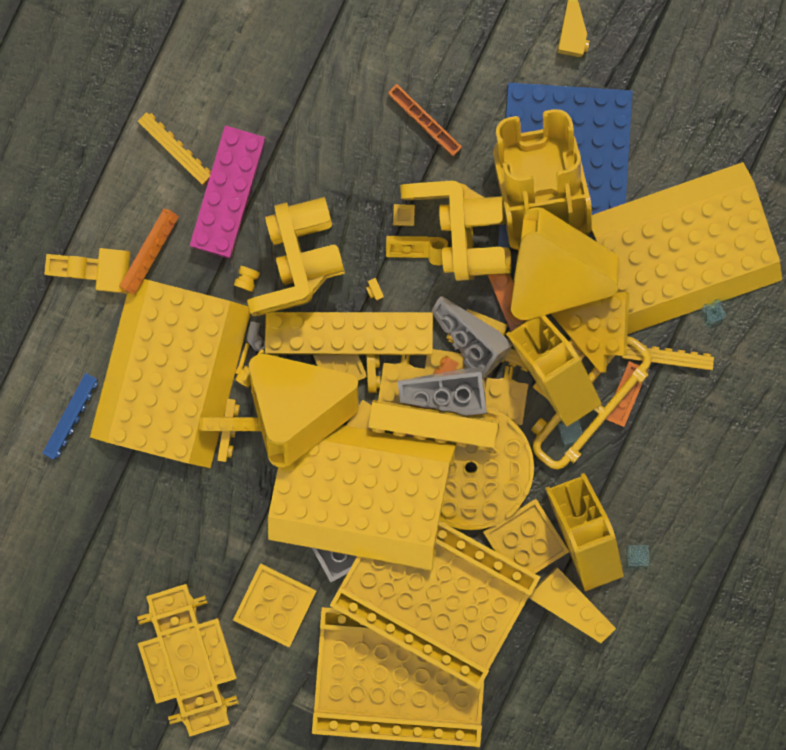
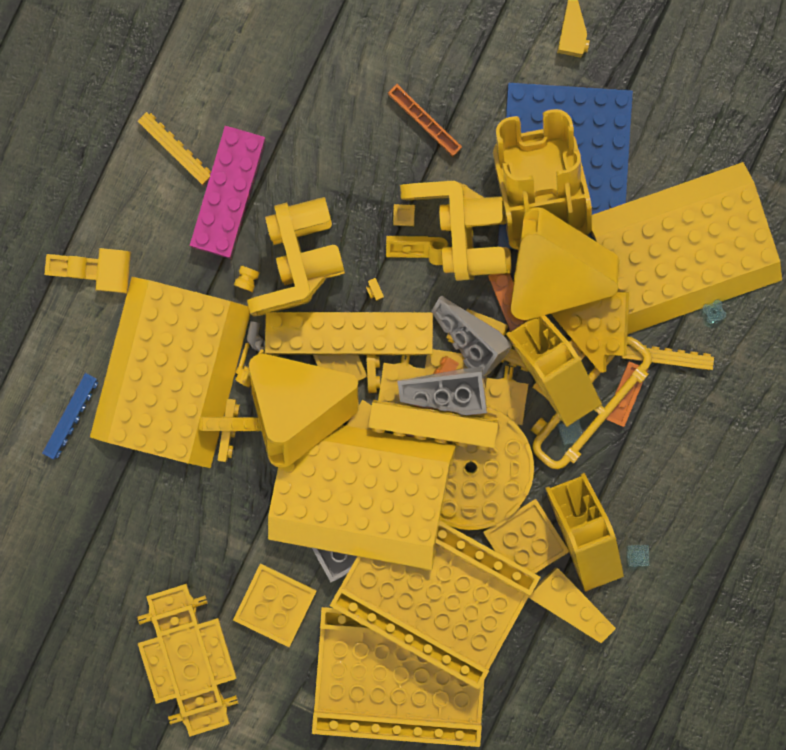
(149, 251): orange piece -> none

